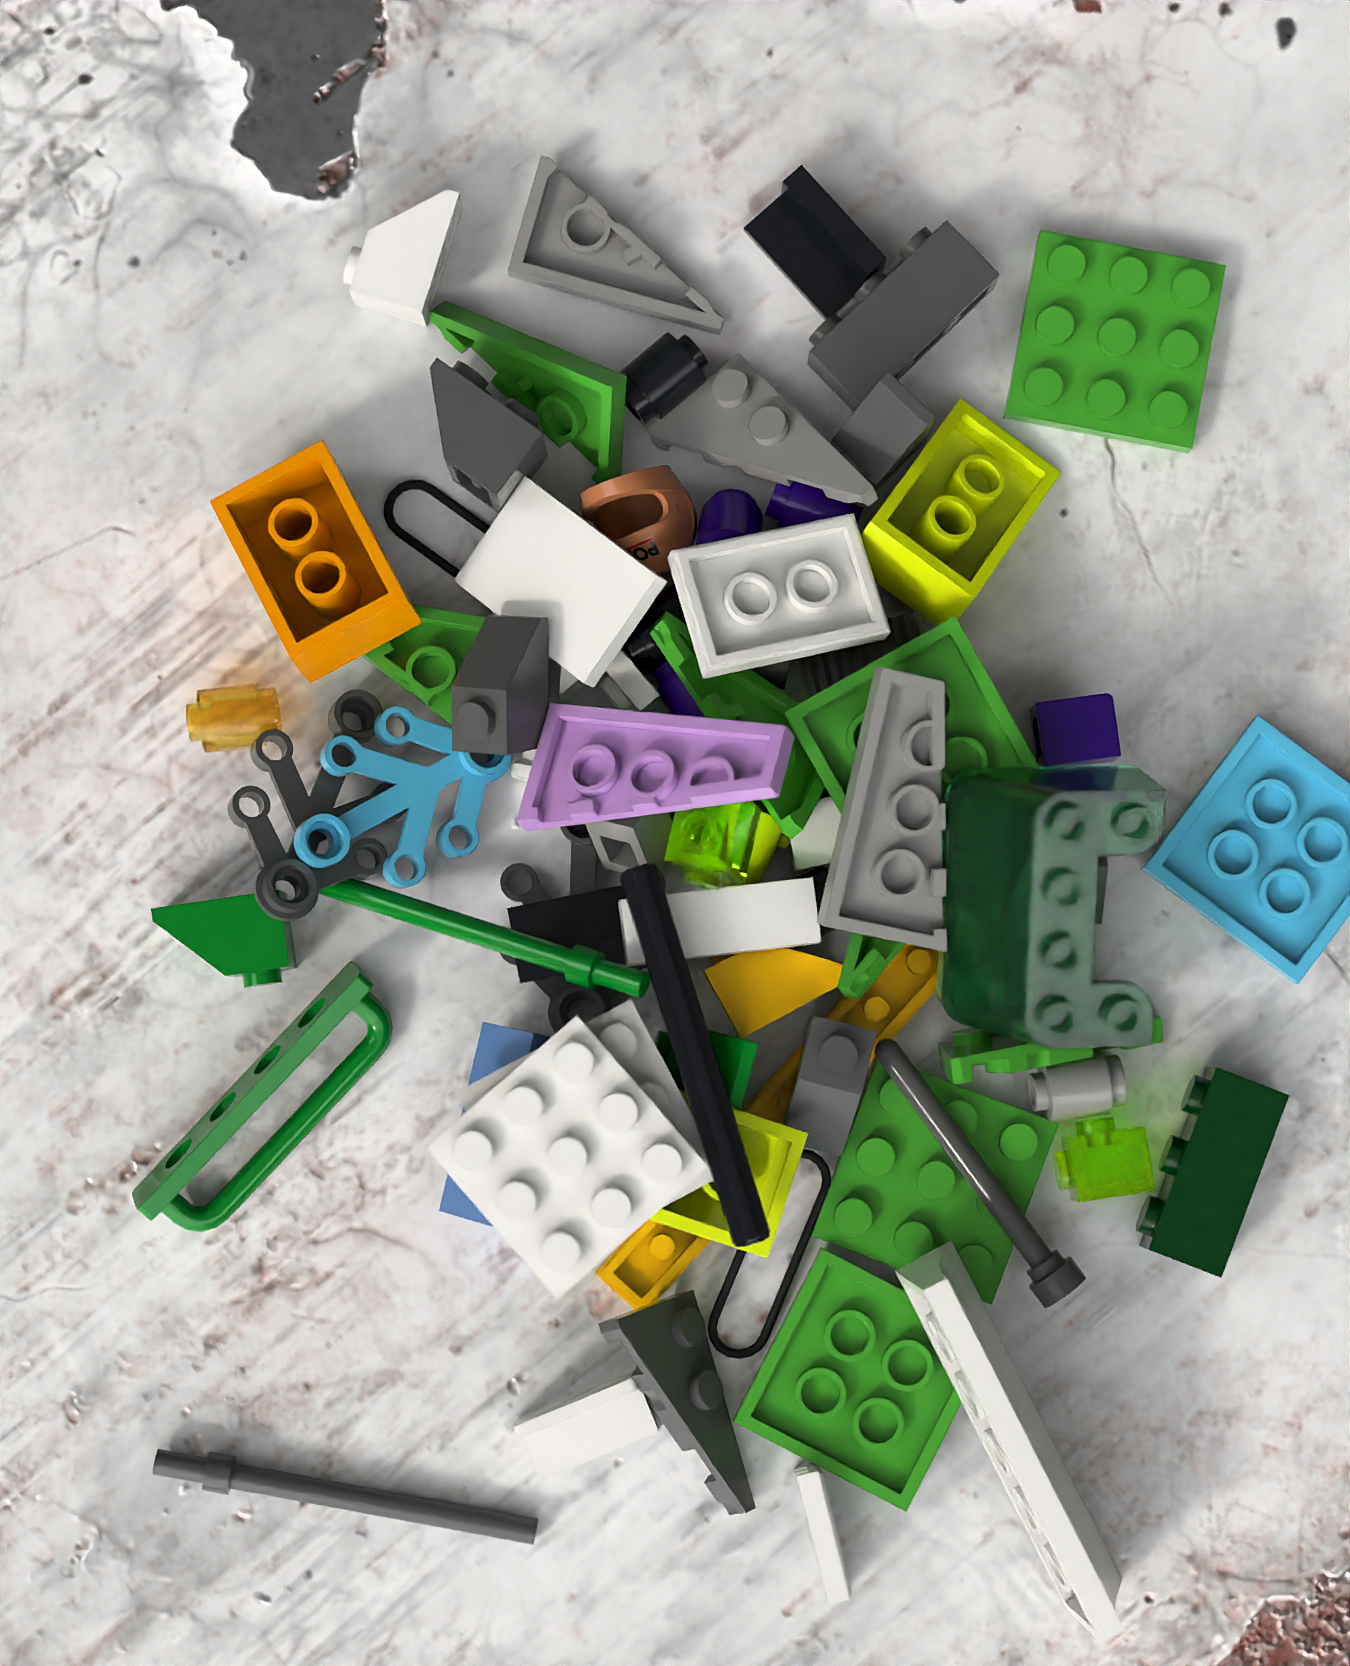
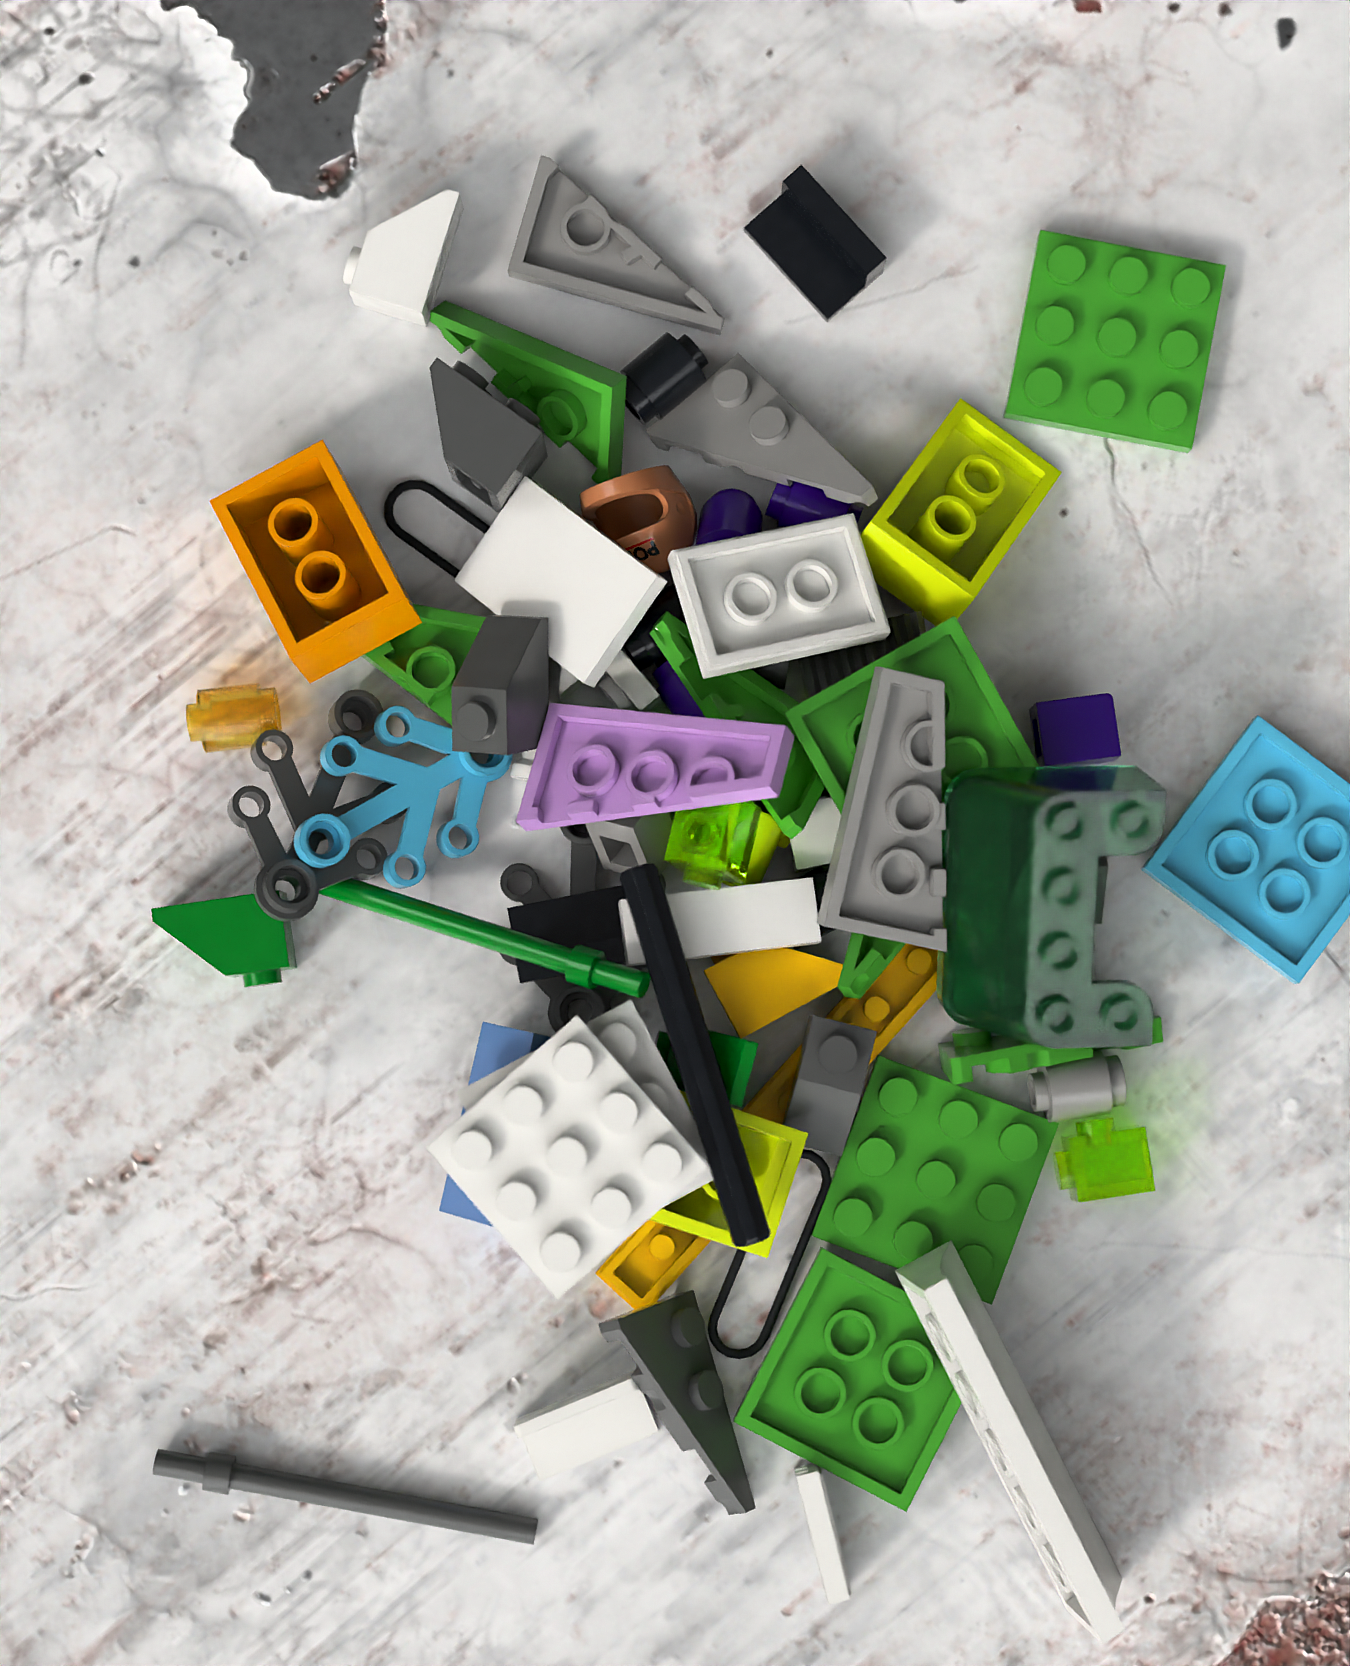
(161, 1187): green piece -> none
(884, 431): dark grey slope -> none
(901, 313): dark grey brick -> none
(1050, 1272): dark grey piece -> none
(1211, 1169): dark green brick -> none

